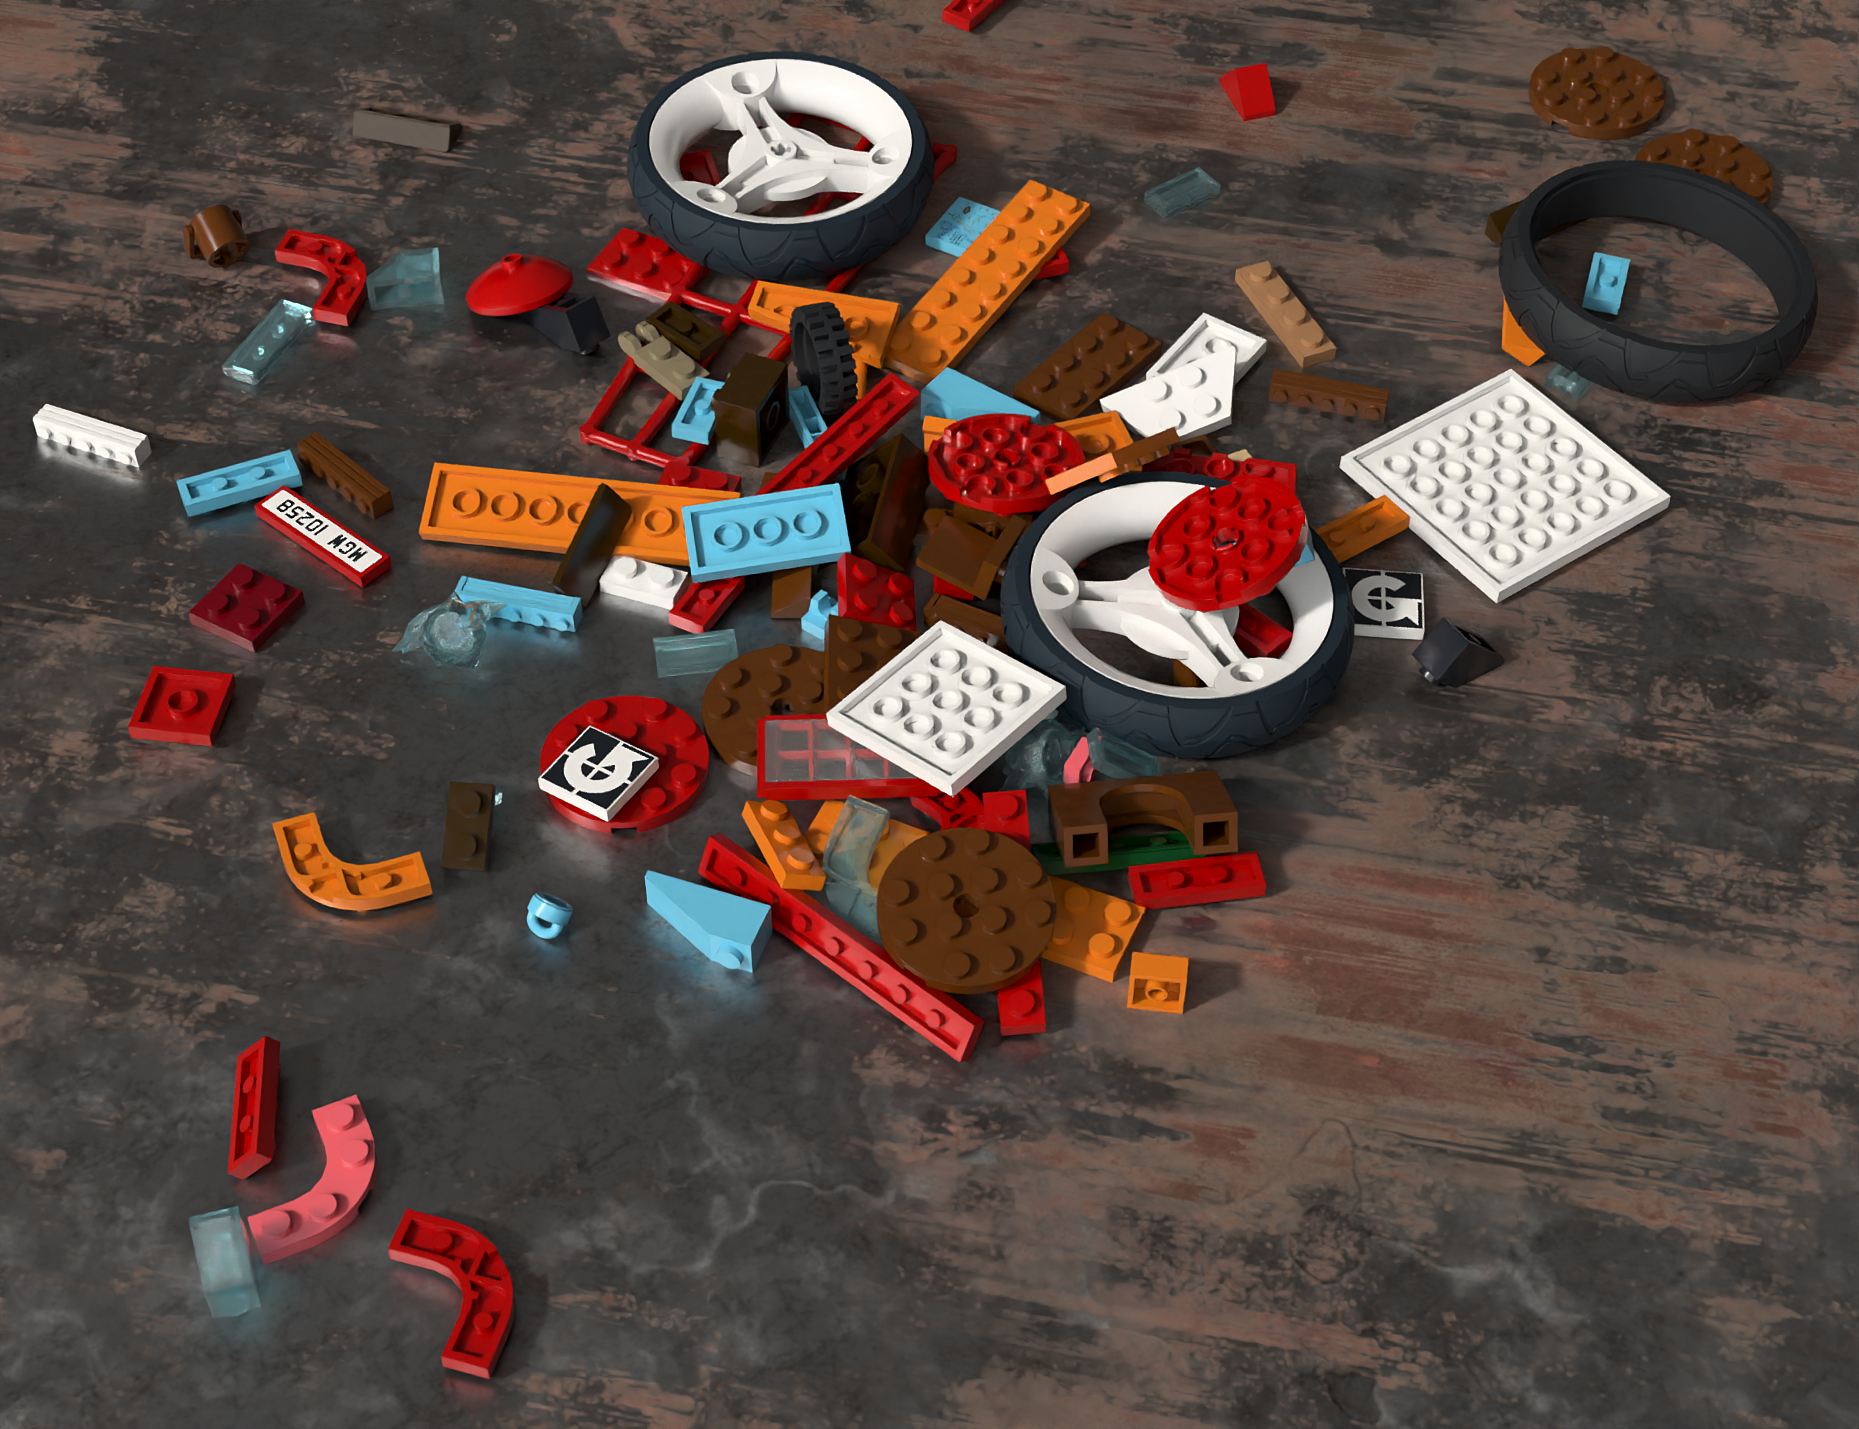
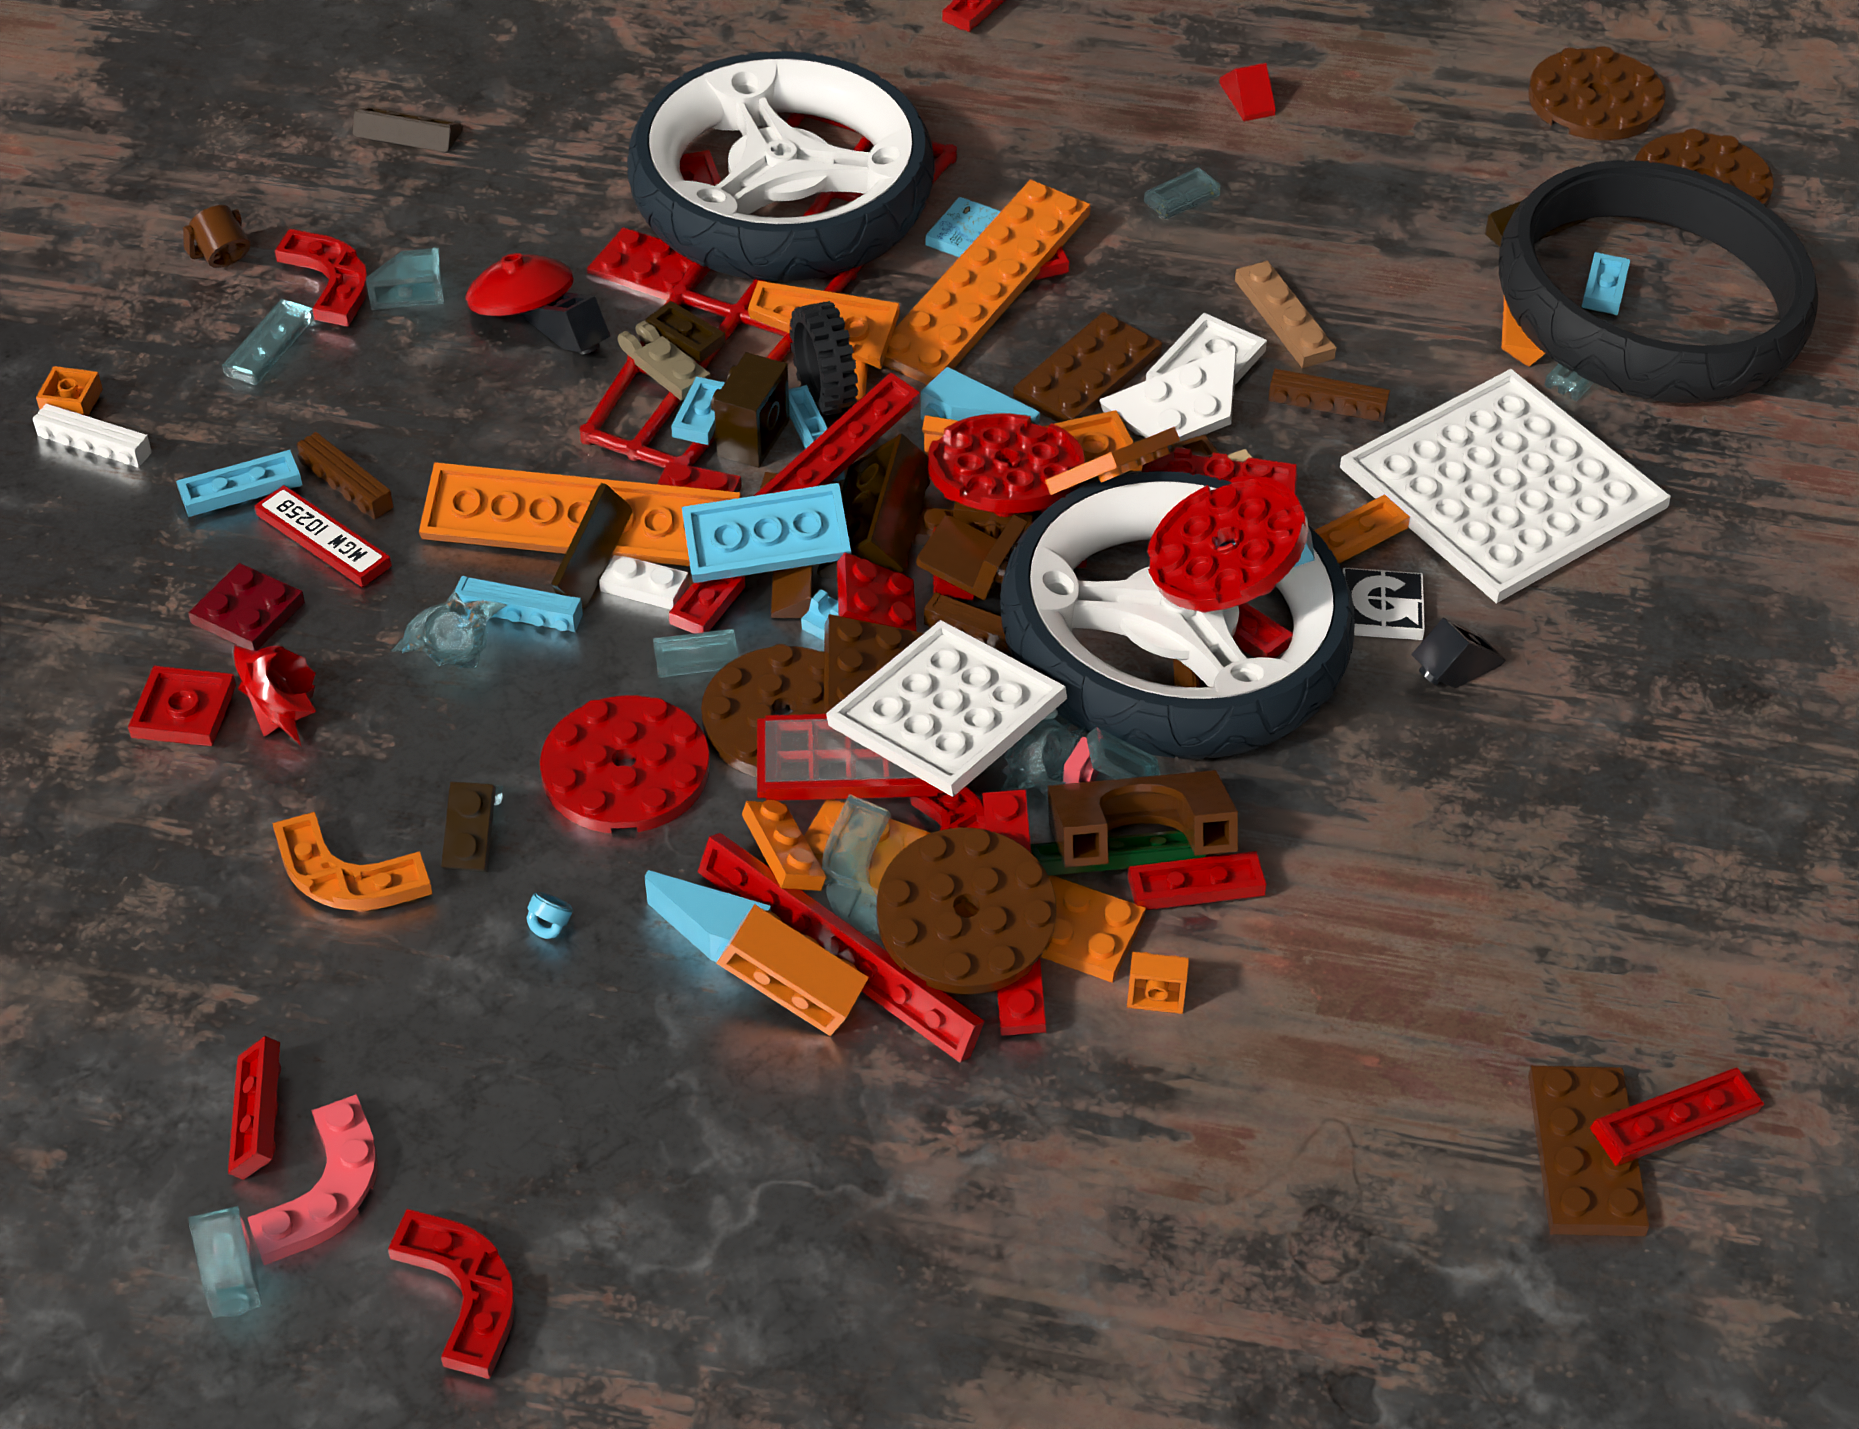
(70, 390): none -> orange piece
(277, 687): none -> red hair
(598, 773): tile -> none
(792, 970): none -> orange brick
(1579, 1179): none -> reddish brown plate
(1676, 1116): none -> red tile

